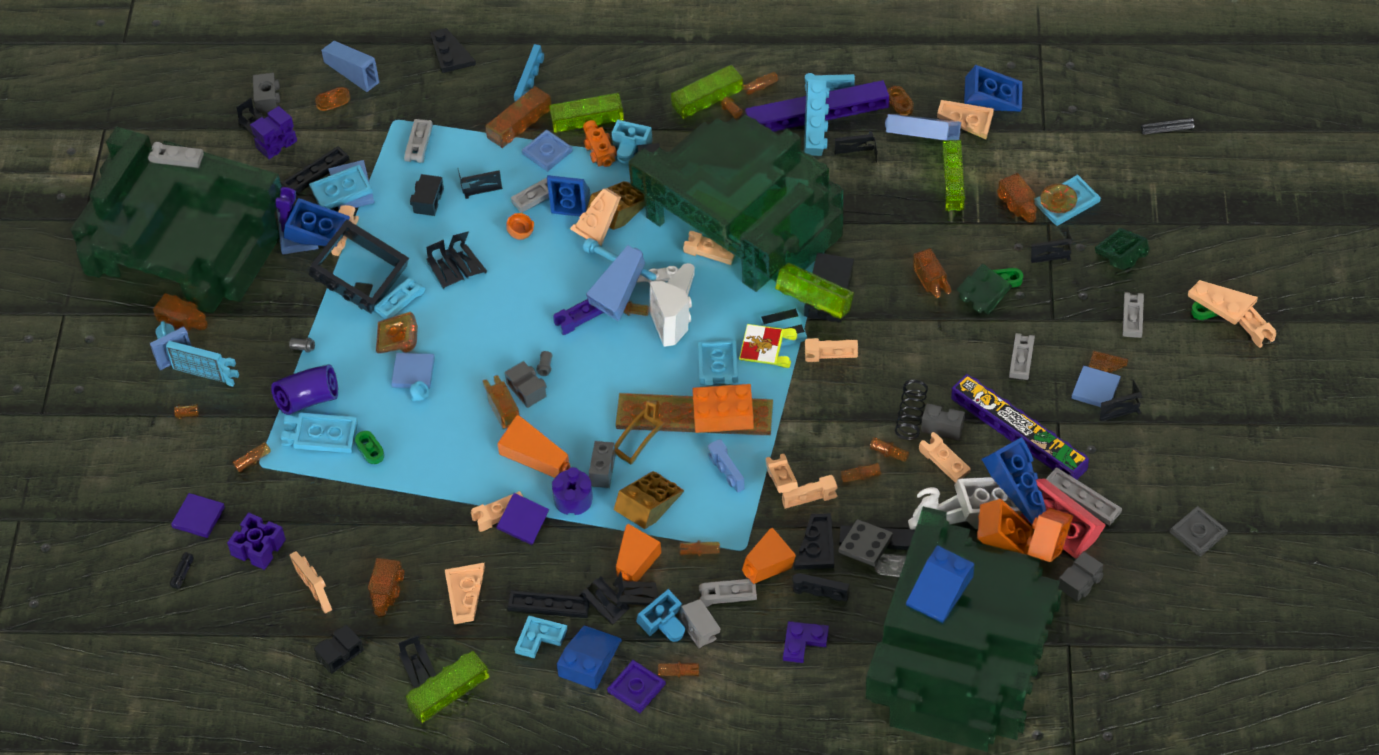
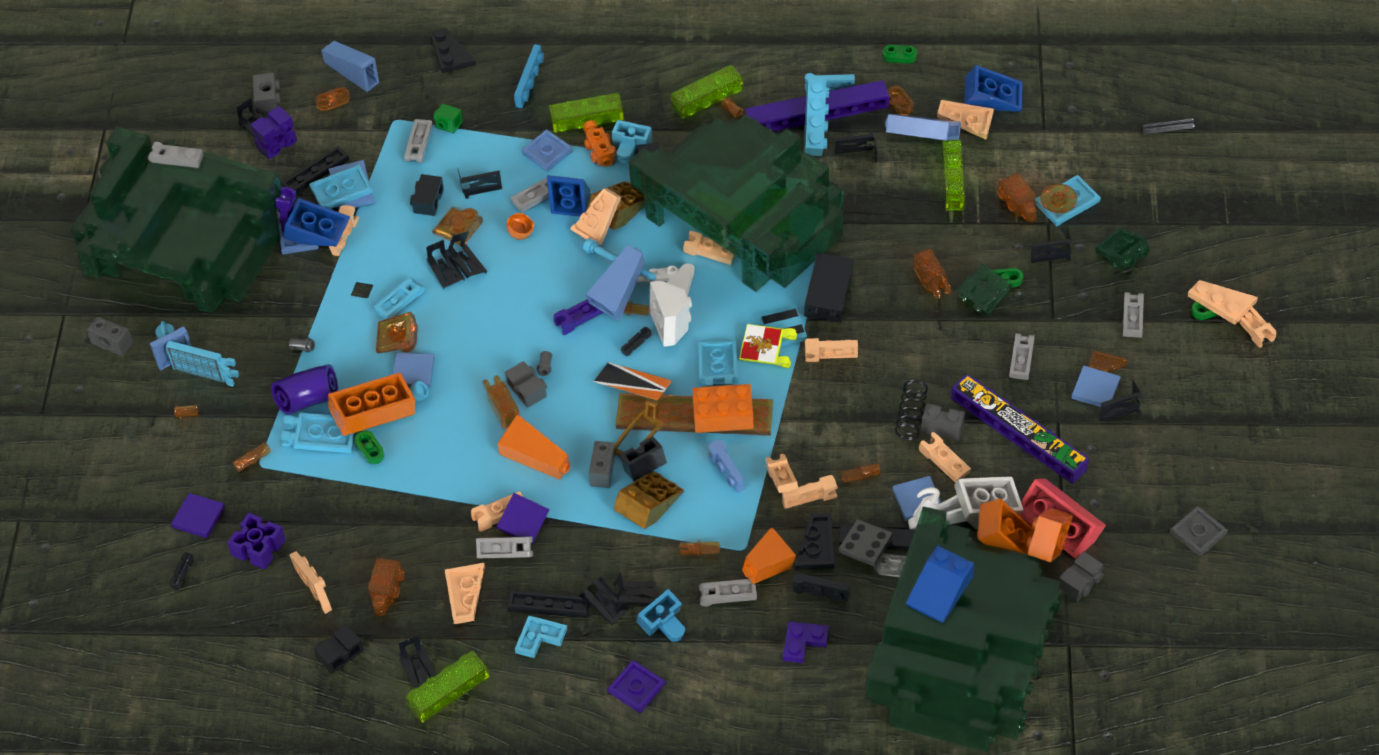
(110, 336): none -> dark grey brick
(179, 313): clear orange hinge -> none
(371, 244): black window -> none
(371, 404): none -> orange brick
(447, 118): none -> green brick
(457, 222): none -> clear orange slope
(503, 547): none -> light grey plate
(518, 117): clear orange brick -> none
(572, 491): dark purple brick -> none
(587, 657): blue slope -> none
(633, 381): none -> sticker
(636, 341): none -> black axle
(636, 553): orange slope -> none
(643, 459): none -> black brick
(678, 669): clear orange axle -> none
(699, 623): light grey hinge -> none
(761, 83): clear orange axle -> none
(814, 290): clear neon green brick -> none
(888, 449): clear orange axle -> none
(899, 54): none -> green plate
(907, 495): none -> medium blue tile
(1015, 475): blue wedge -> none
(1085, 496): light grey plate -> none

